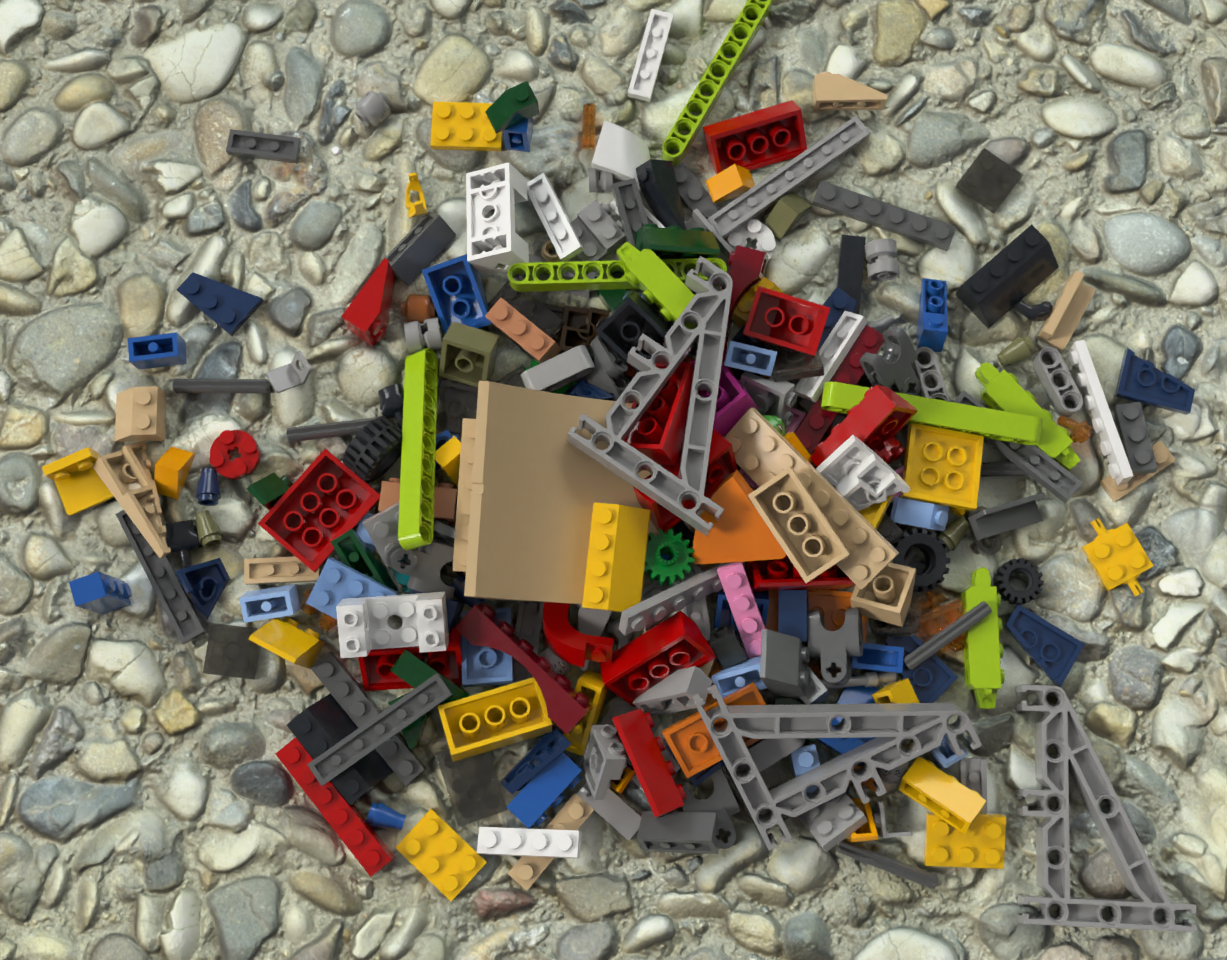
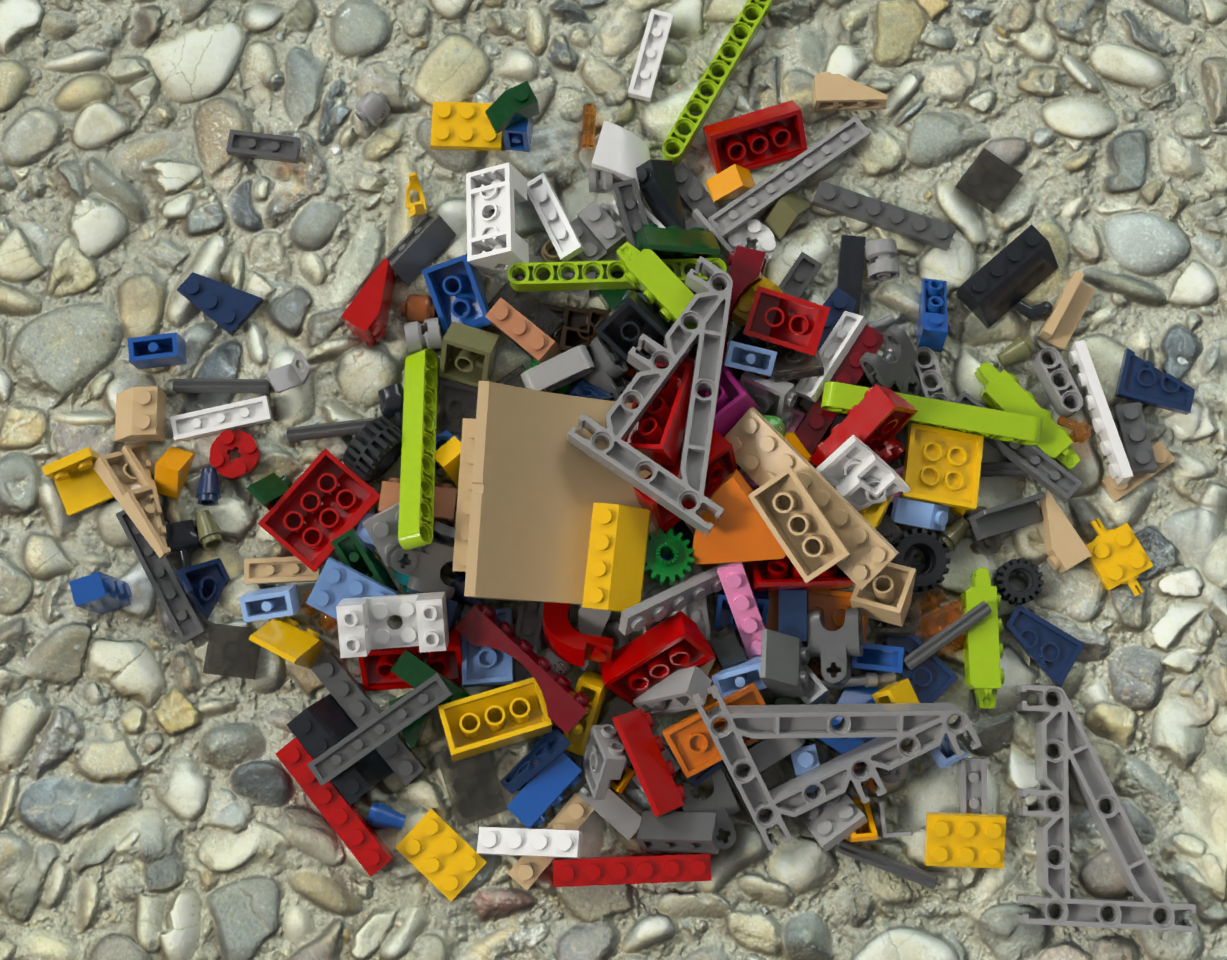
(221, 418): none -> white plate
(631, 869): none -> red brick
(800, 276): none -> dark grey plate
(942, 794): yellow brick -> none
(1060, 538): none -> tan slope

